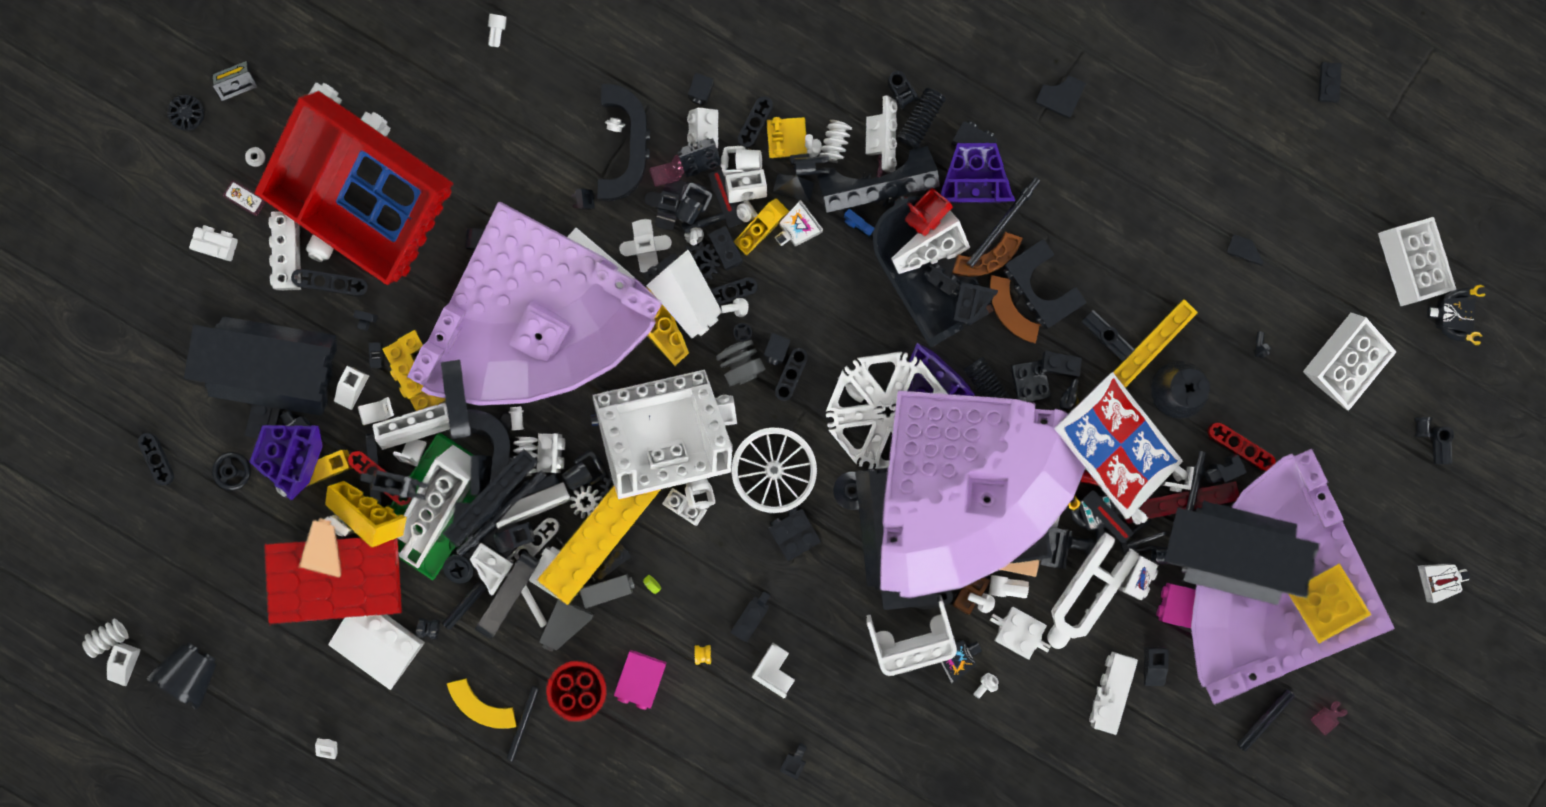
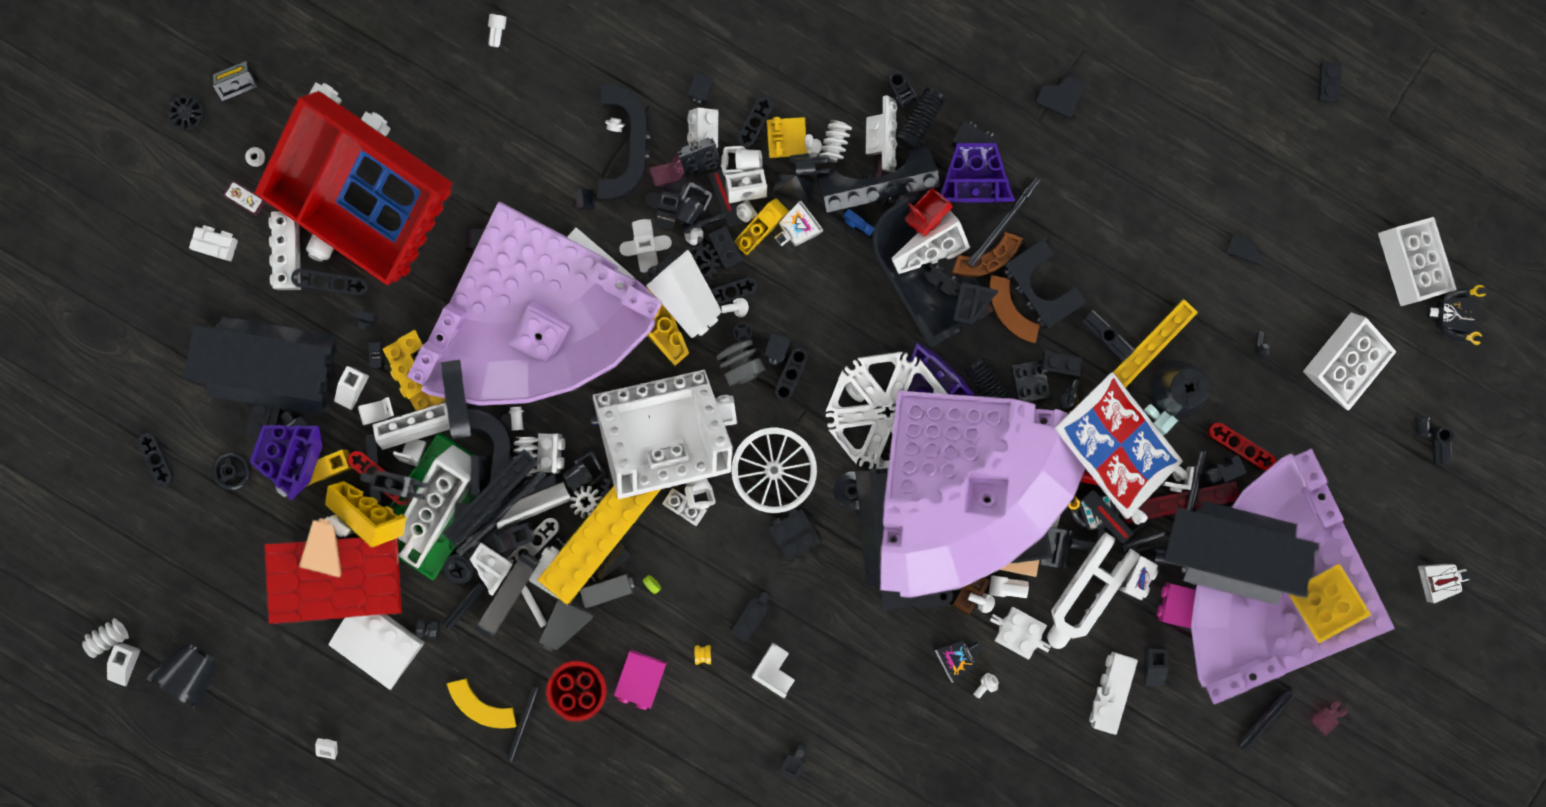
(917, 651): white windscreen -> none
(1163, 421): none -> light aqua piece

